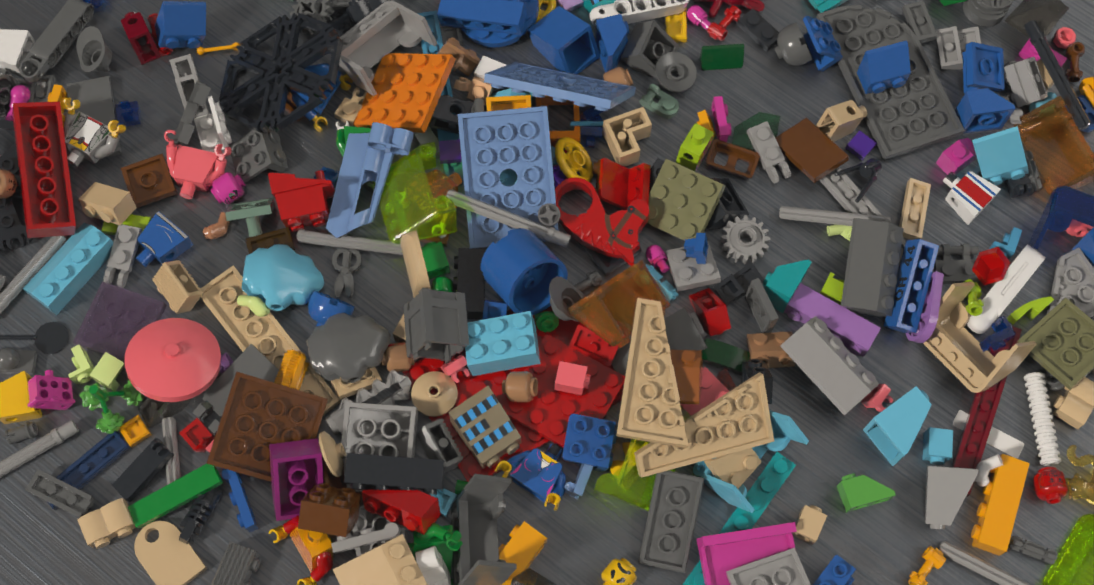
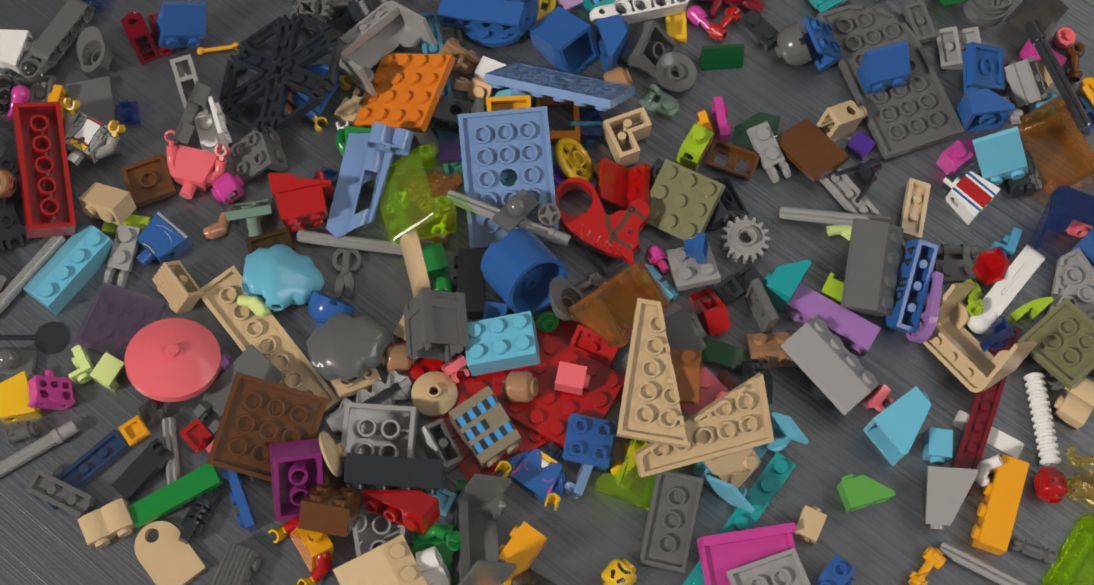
(96, 397): bright green plant -> none
(292, 369): light orange piece -> none
(367, 537): light grey plate -> none
(515, 211): none -> dark grey tile

